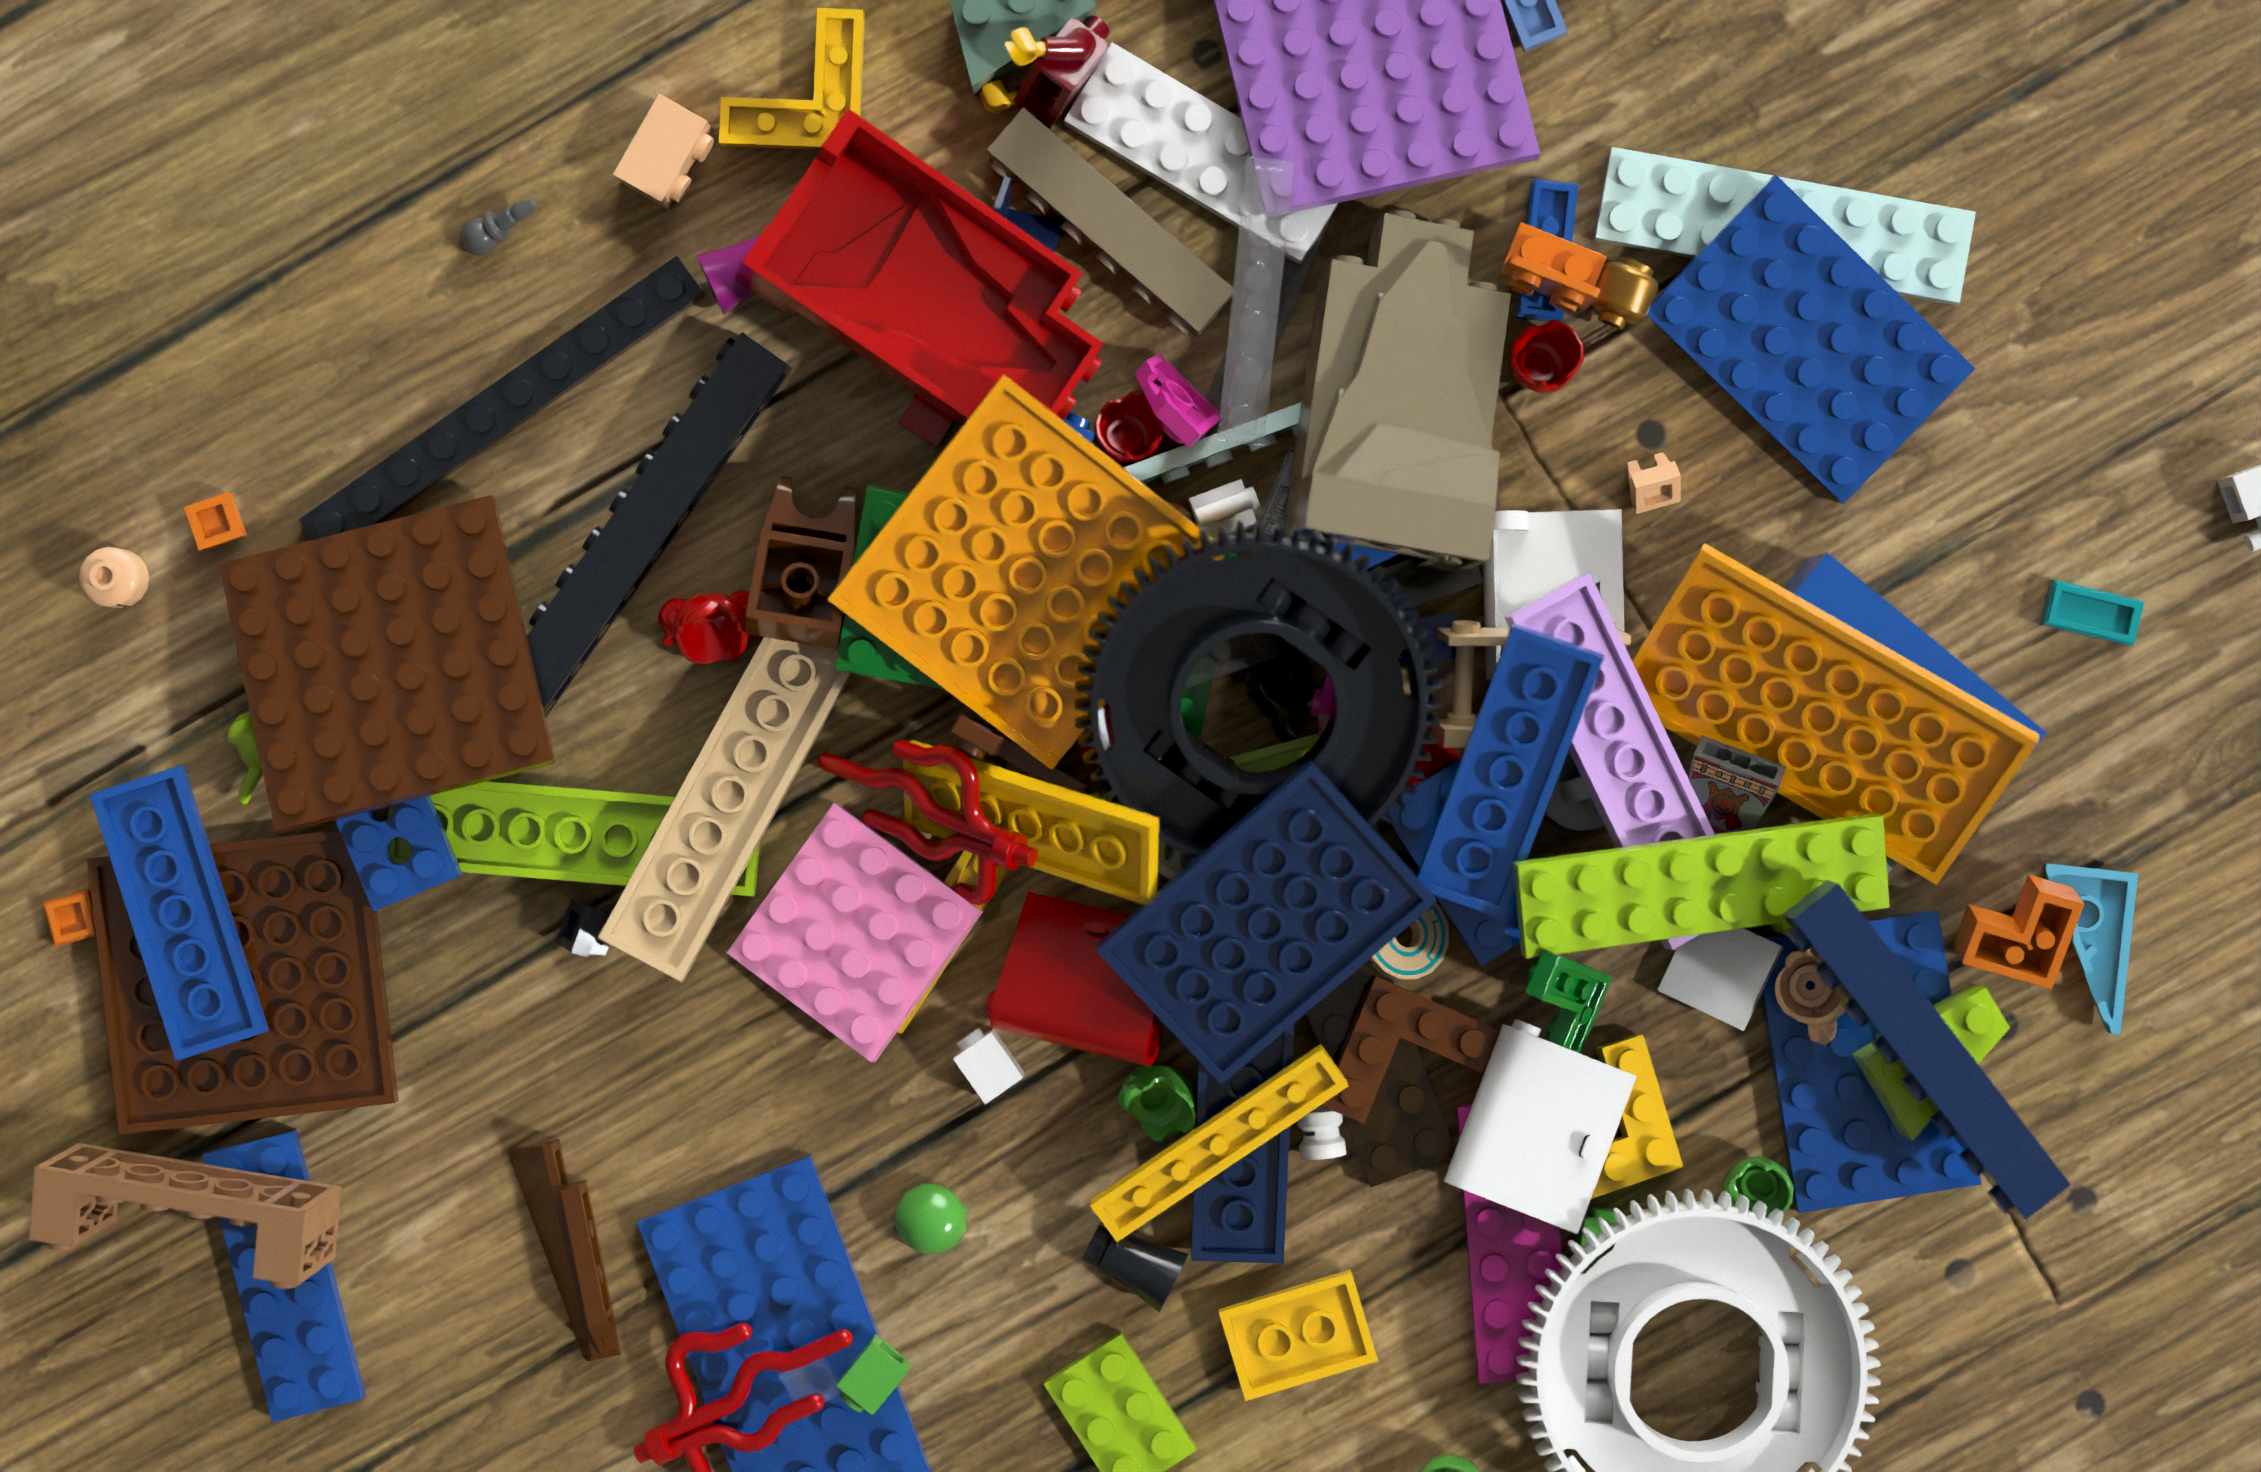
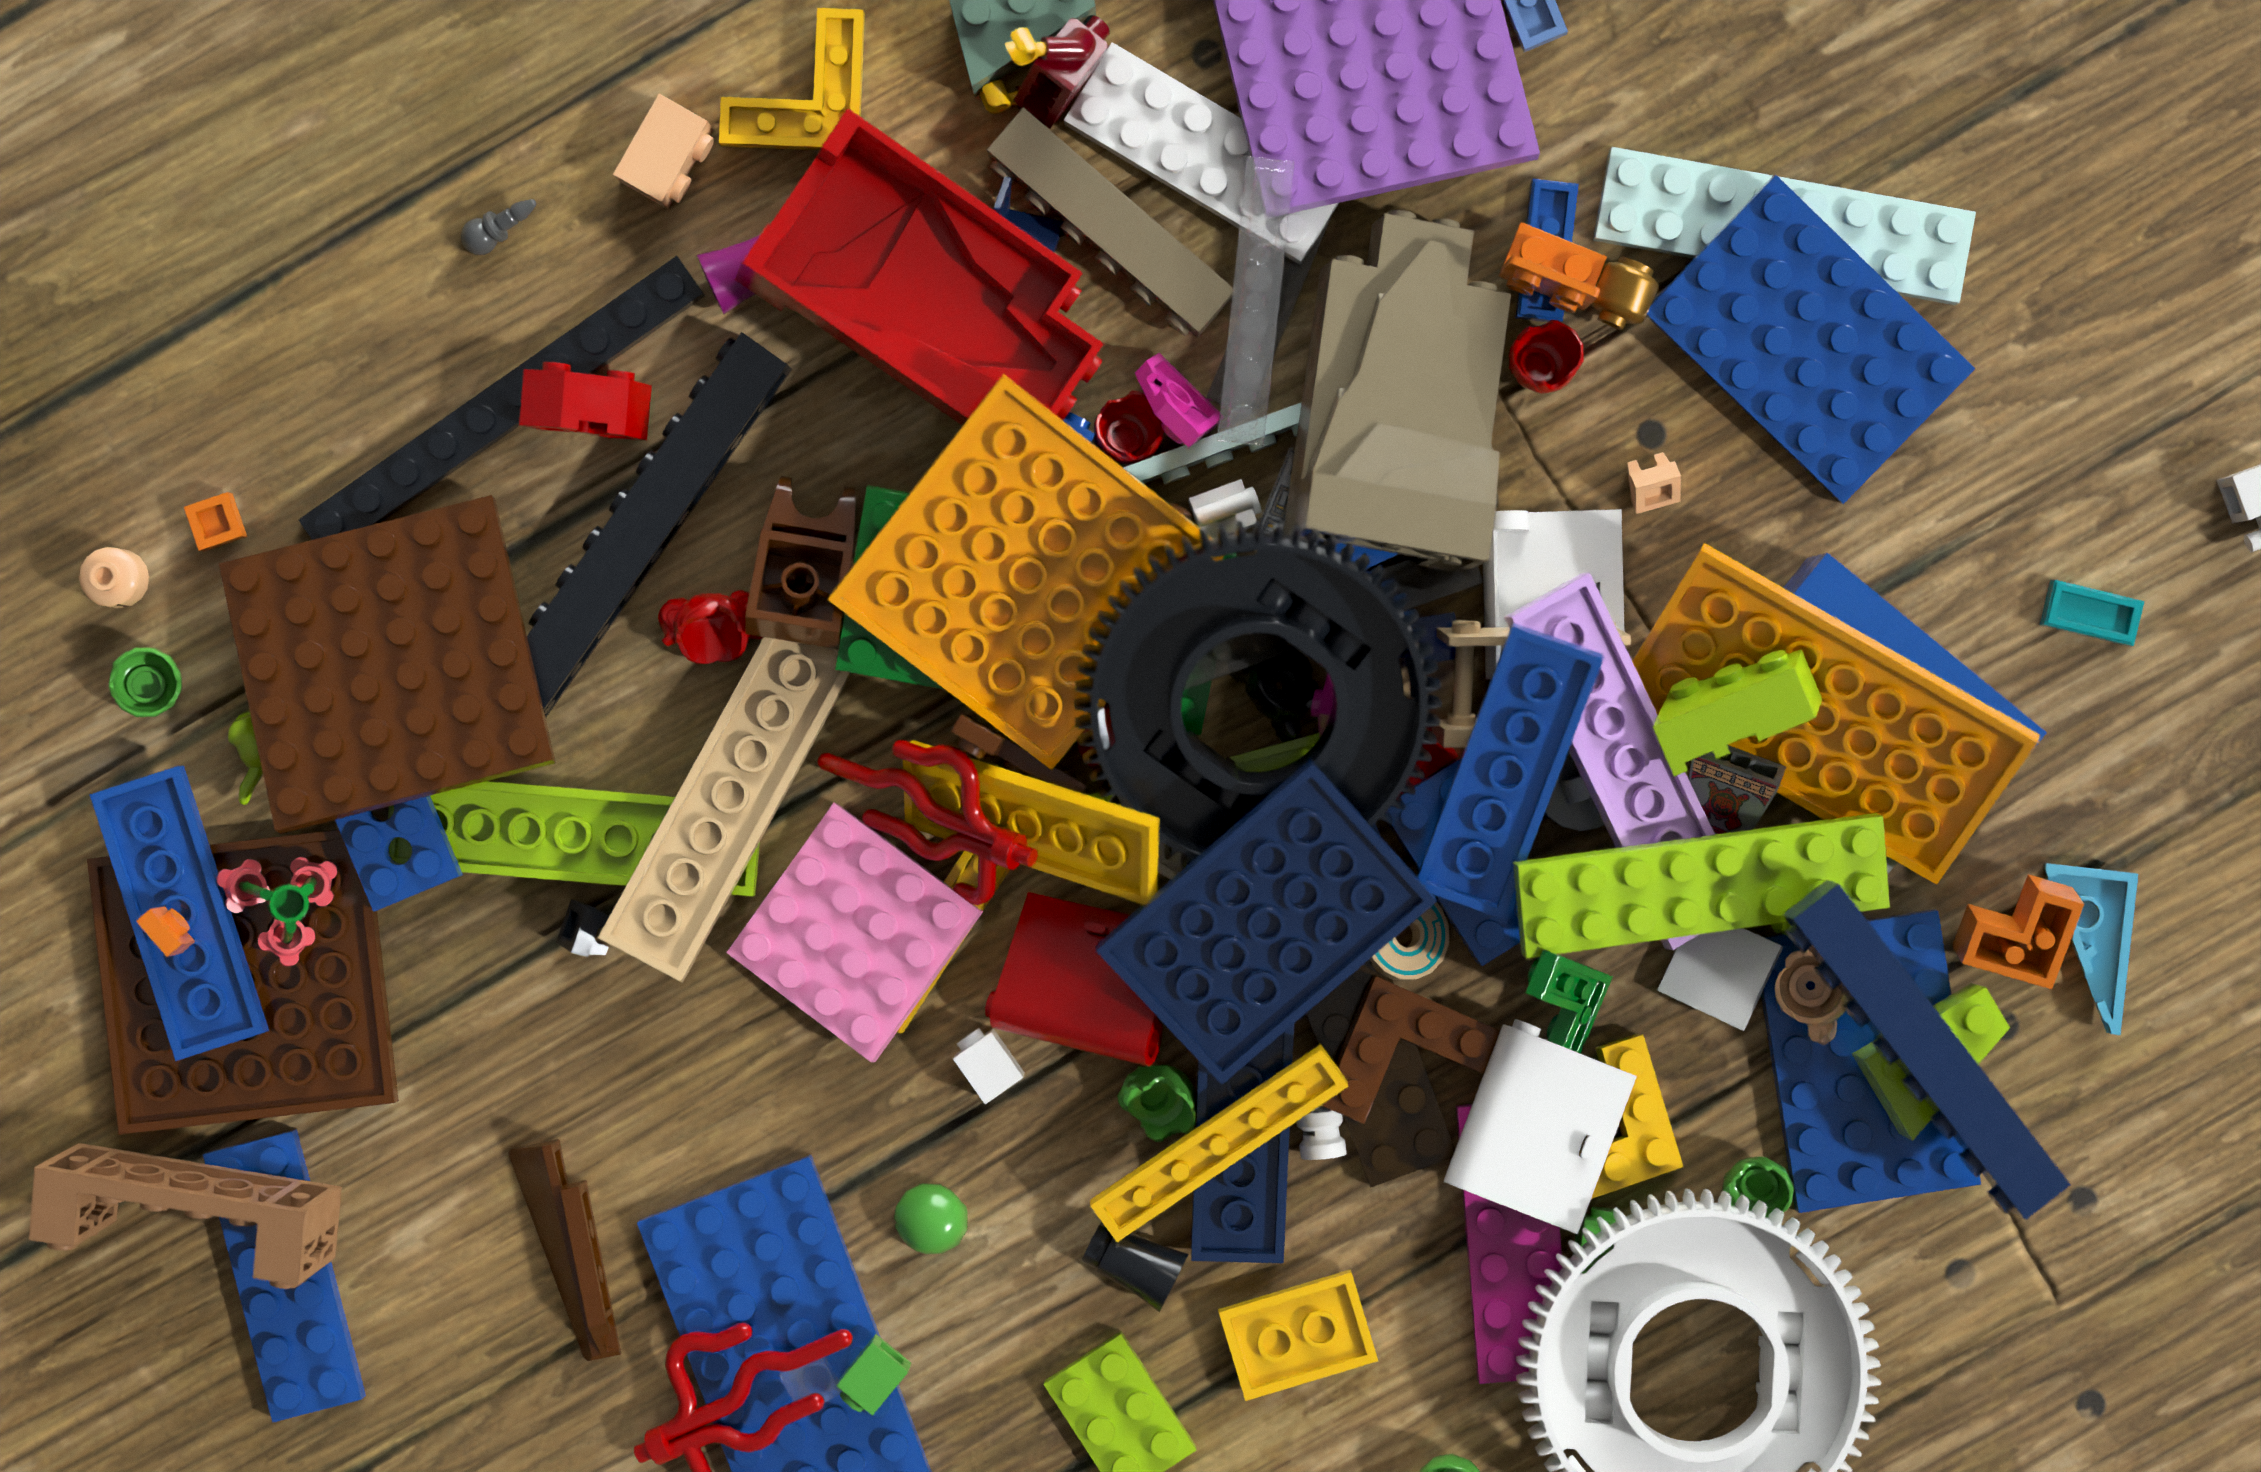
(70, 918): orange tile -> none
(145, 682): none -> bright green hair
(167, 930): none -> orange plate
(285, 903): none -> coral plant
(585, 403): none -> red brick
(926, 421): red tile -> none
(1734, 706): none -> lime wedge

